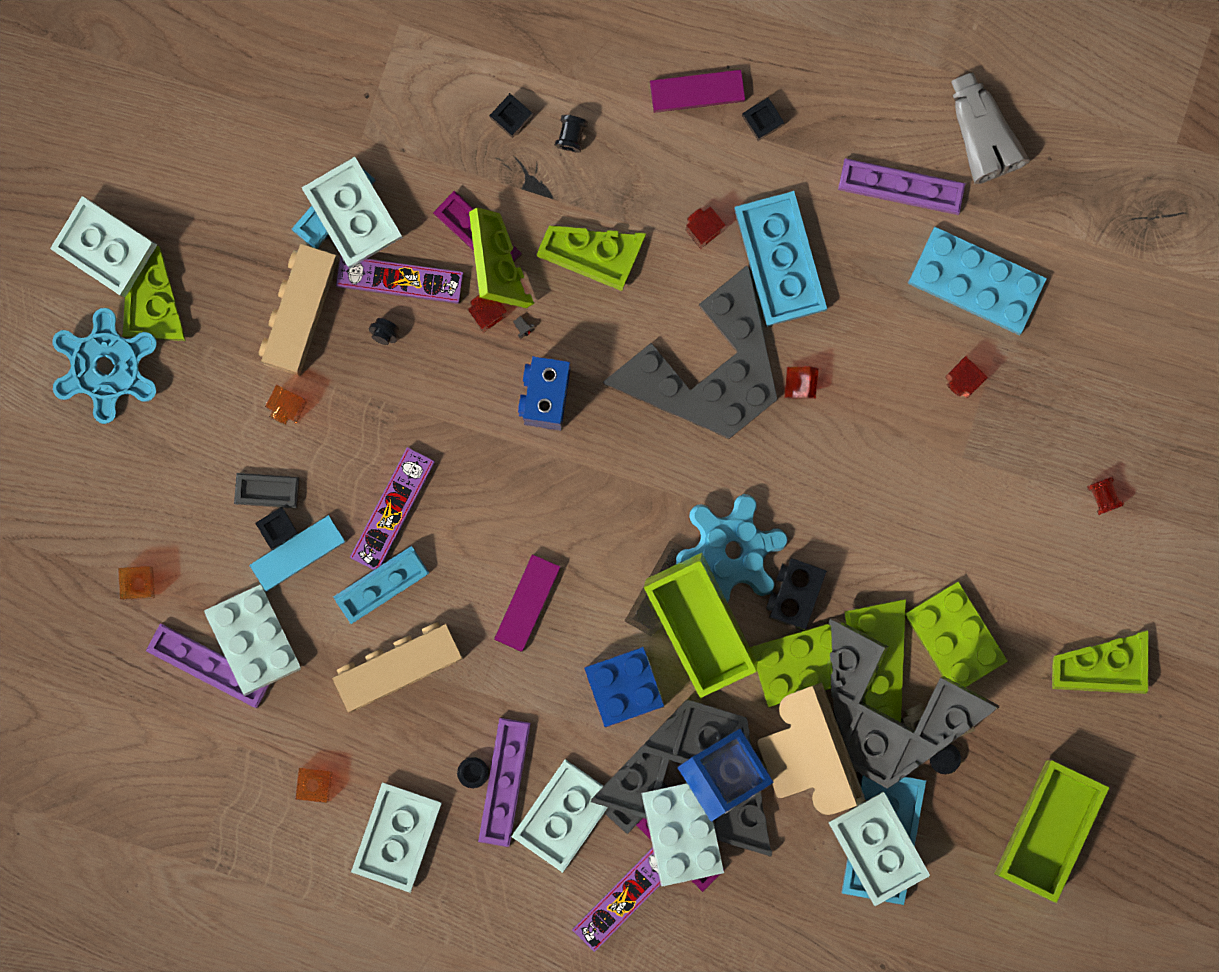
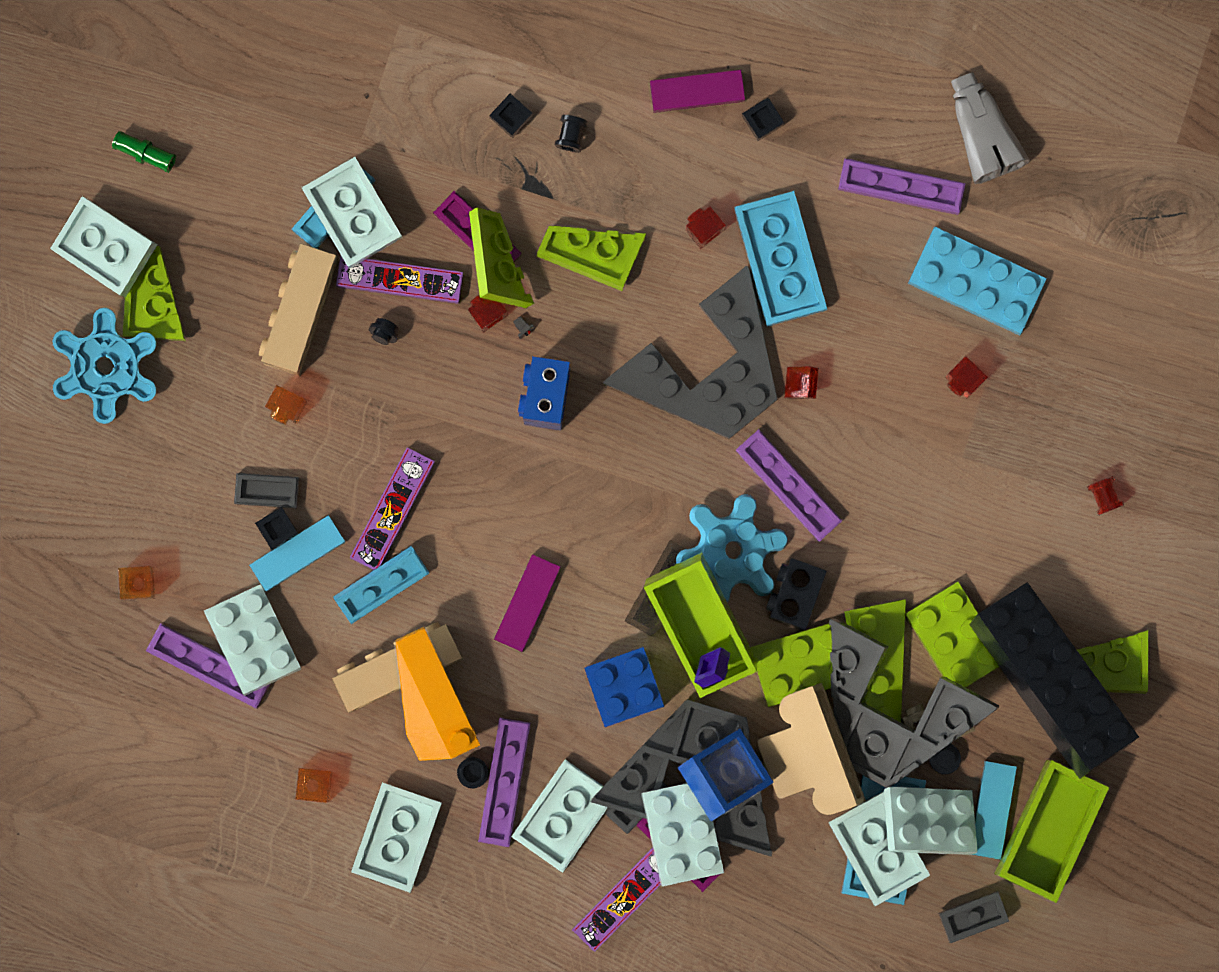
(143, 151): none -> green pin
(431, 706): none -> light orange wedge
(712, 667): none -> dark purple plate
(788, 485): none -> medium lavender tile
(930, 820): none -> light aqua plate
(973, 917): none -> dark grey plate
(993, 808): none -> medium azure tile
(1053, 680): none -> black brick

